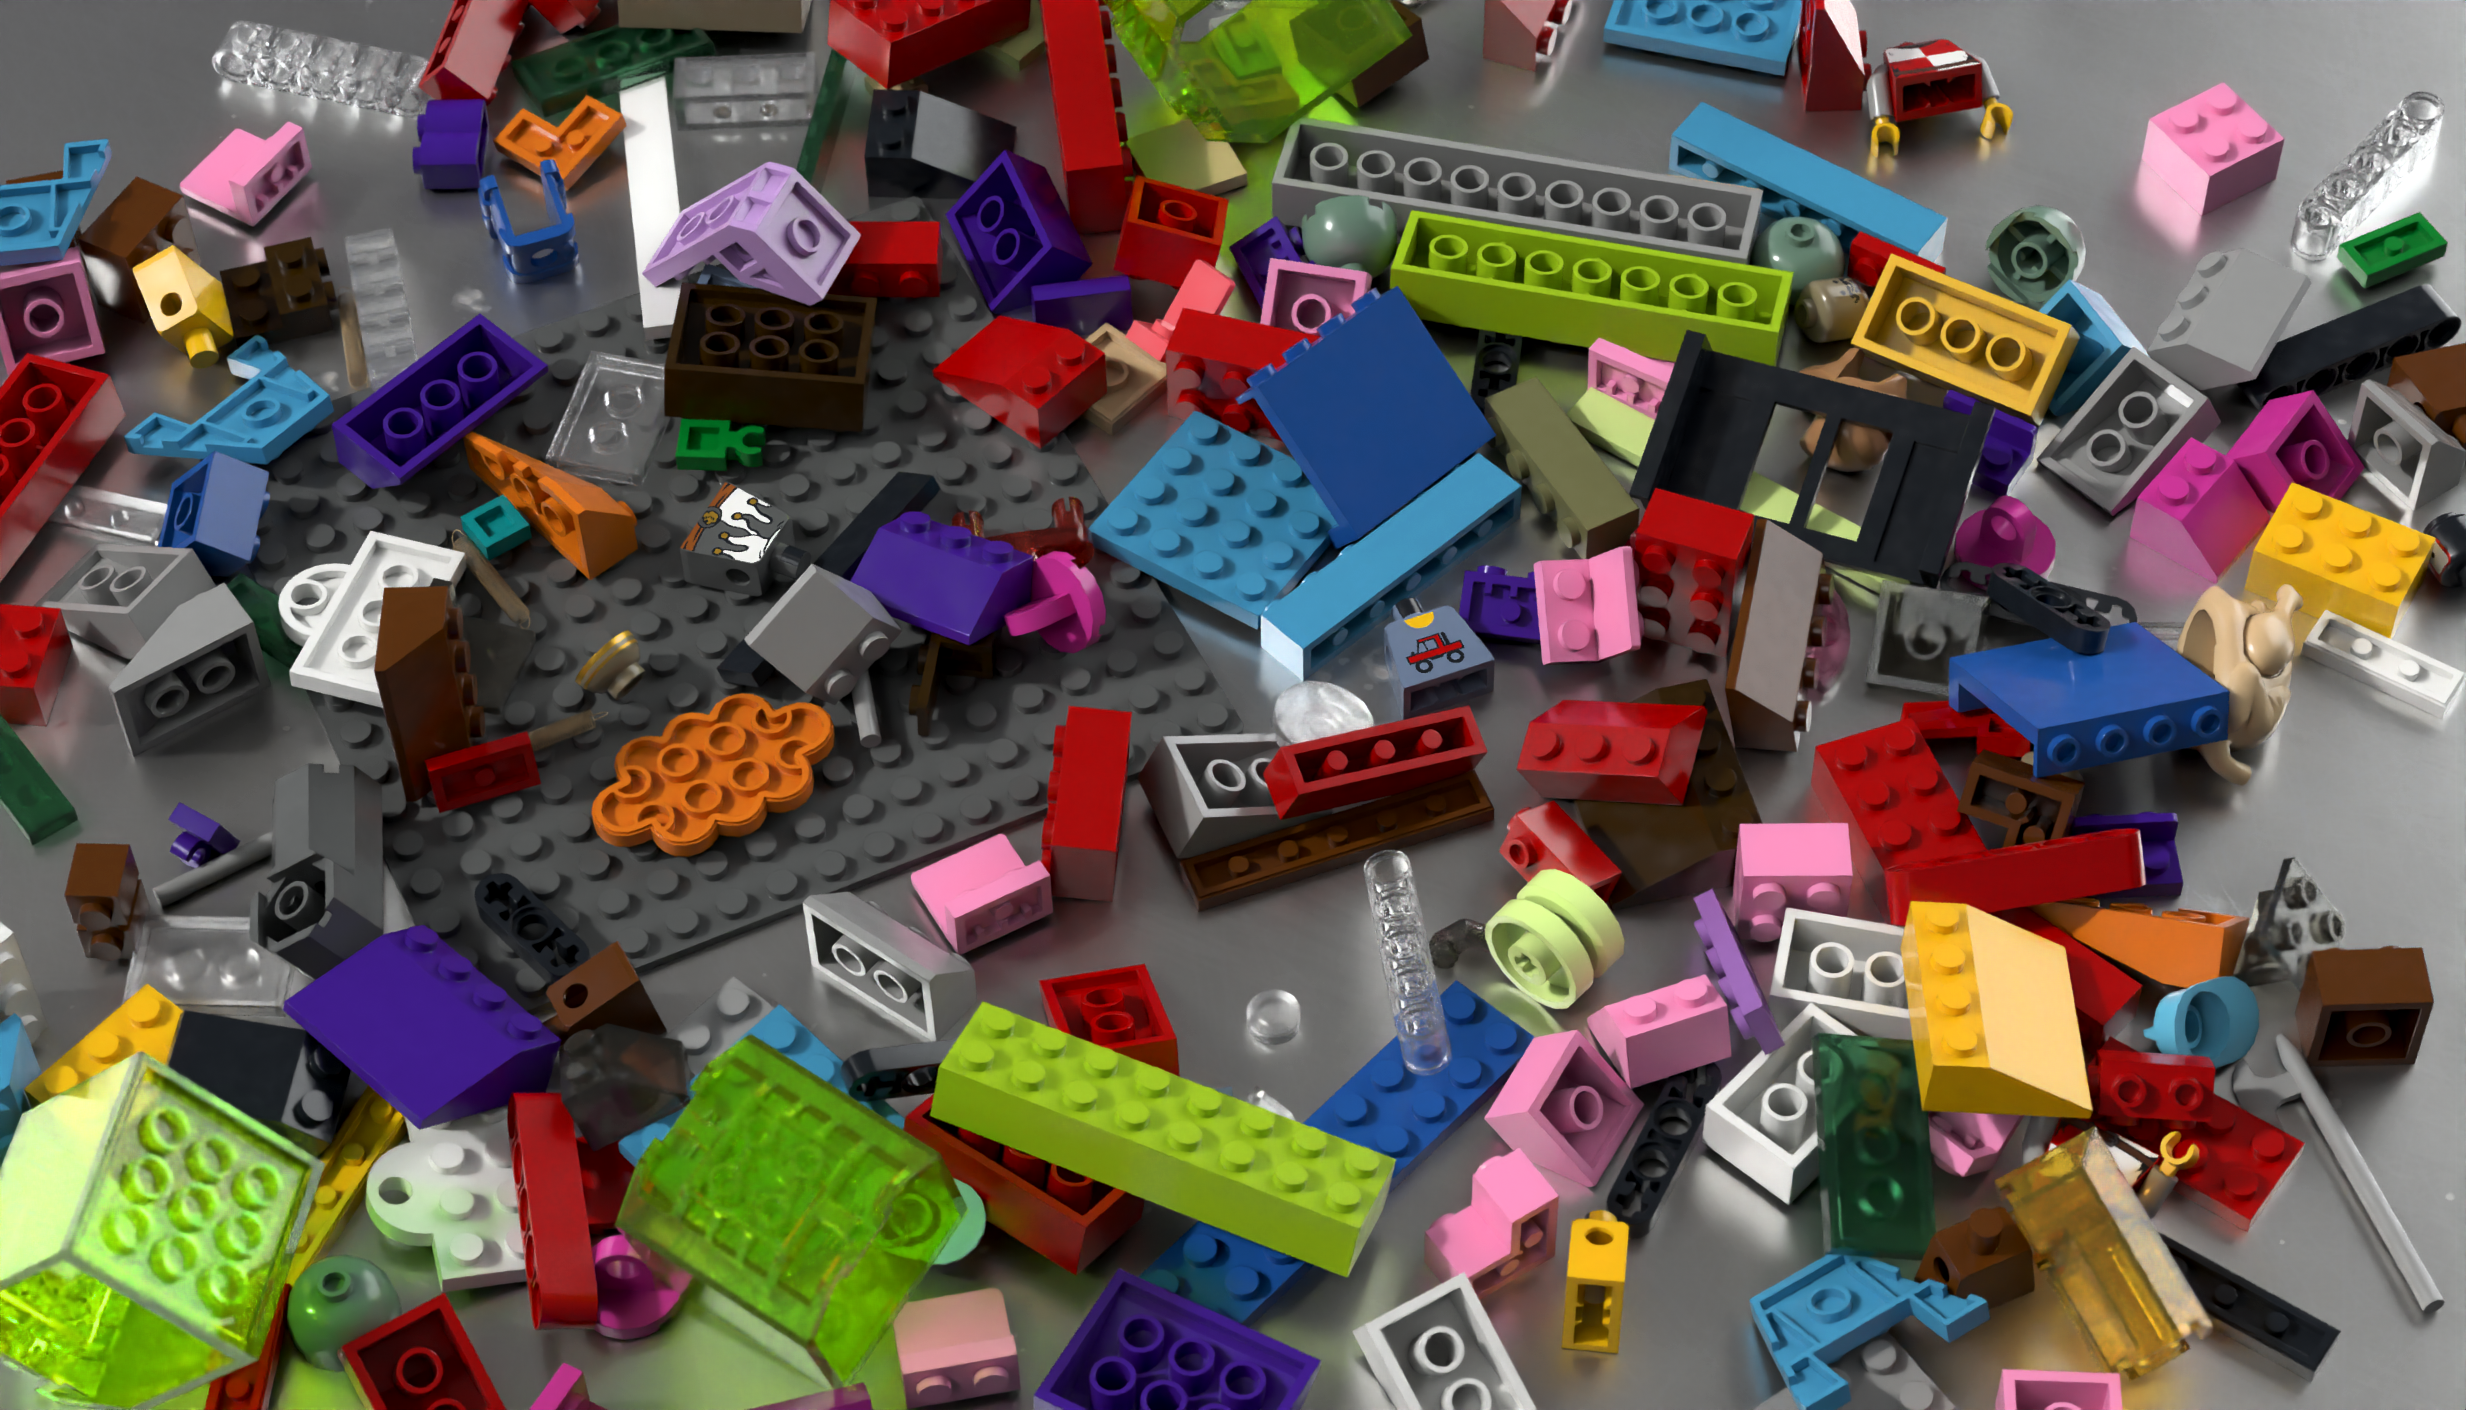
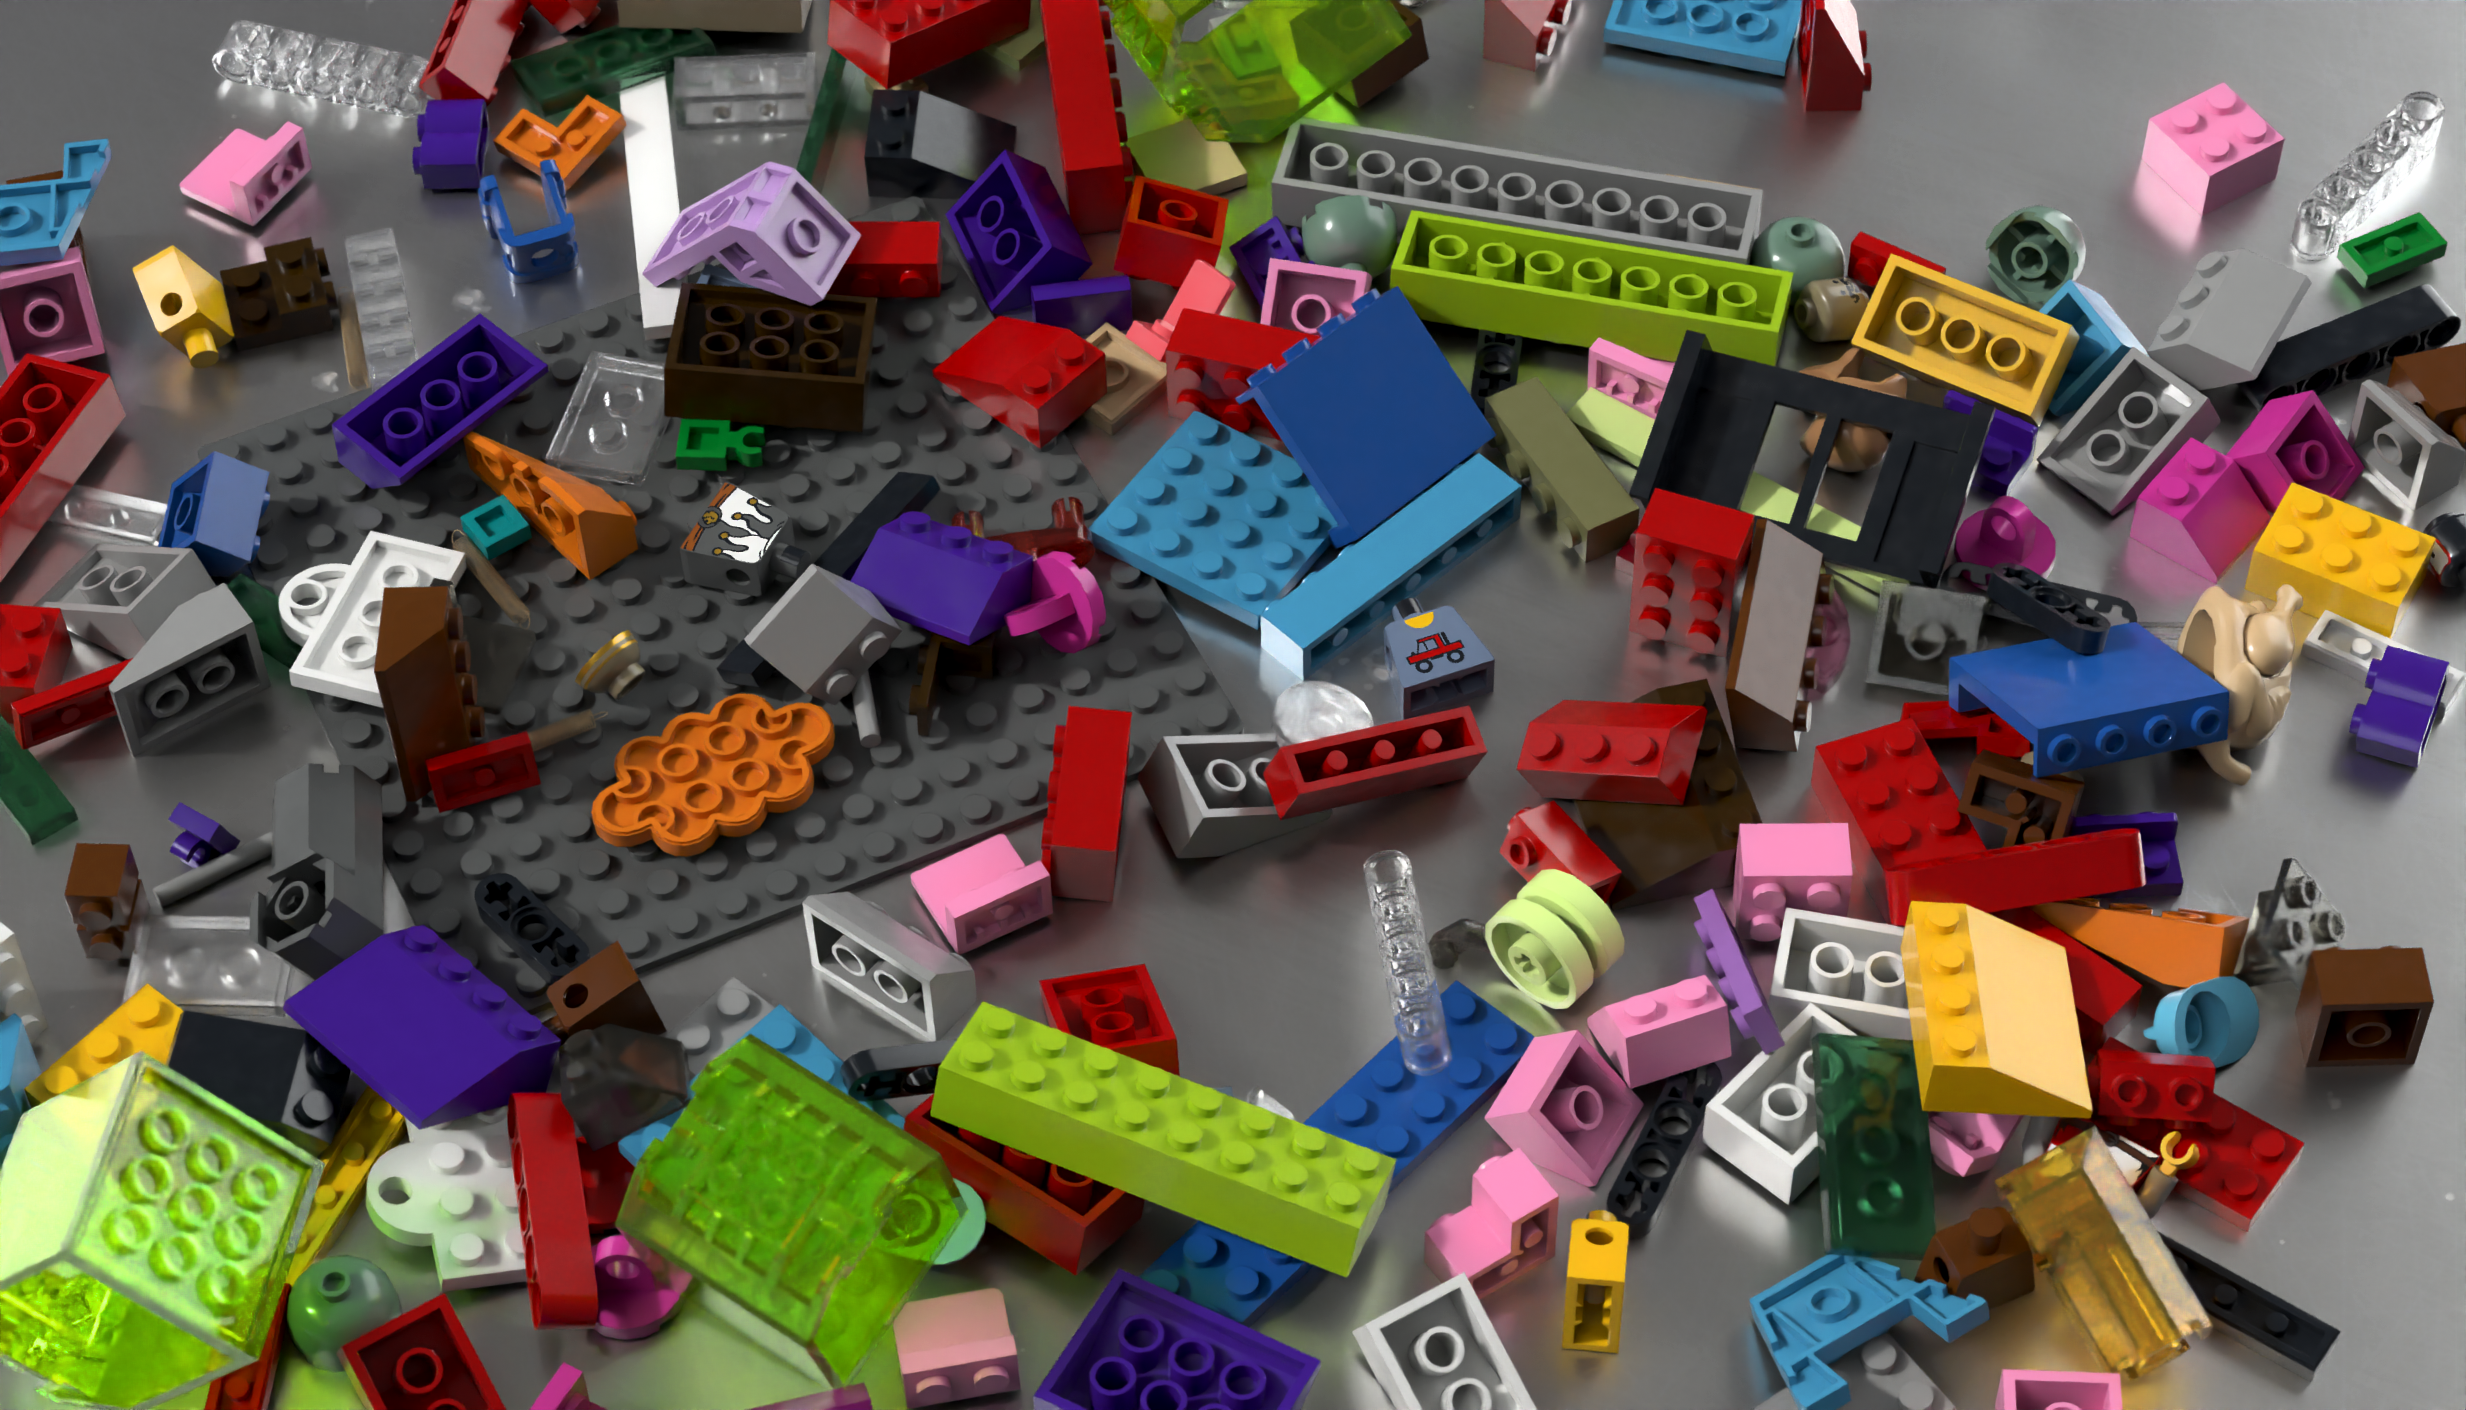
(65, 707): none -> red tile
(129, 232): reddish brown brick -> none
(250, 423): dark azure wing -> none
(1273, 1017): clear tile -> none
(1336, 840): reddish brown tile -> none
(1500, 605): dark purple bracket -> none
(1588, 608): bright pink bracket -> none
(1798, 183): dark azure brick -> none
(1928, 82): torso -> none
(2263, 1098): light grey piece -> none
(2401, 705): none -> dark purple brick

